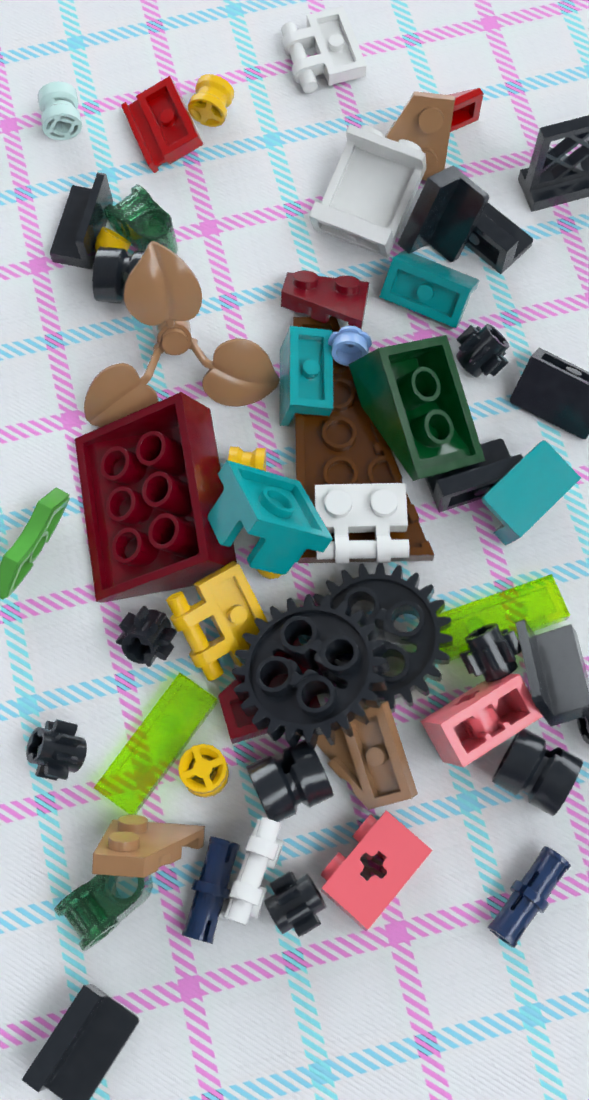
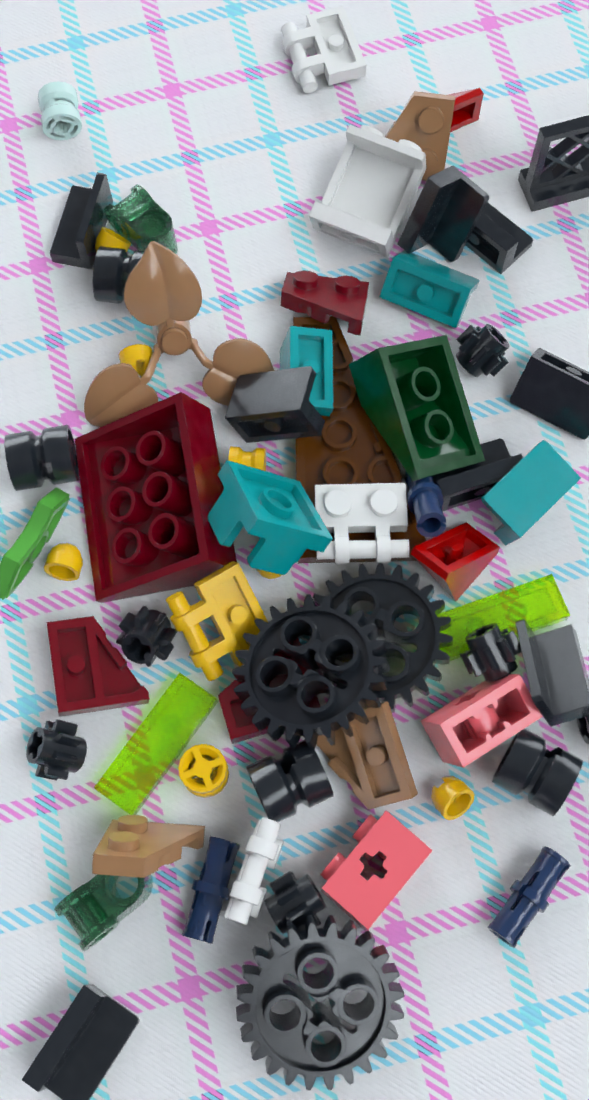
(42, 457): none -> black wheel
(64, 562): none -> yellow hinge
(89, 670): none -> dark red wing
(136, 356): none -> yellow hinge
(162, 124): red plate -> none
(211, 100): yellow wheel -> none
(274, 406): none -> black panel
(289, 1036): none -> black gear
(349, 344): light blue plate -> none
(426, 502): none -> dark blue pin
(452, 797): none -> yellow hinge
(456, 557): none -> red slope

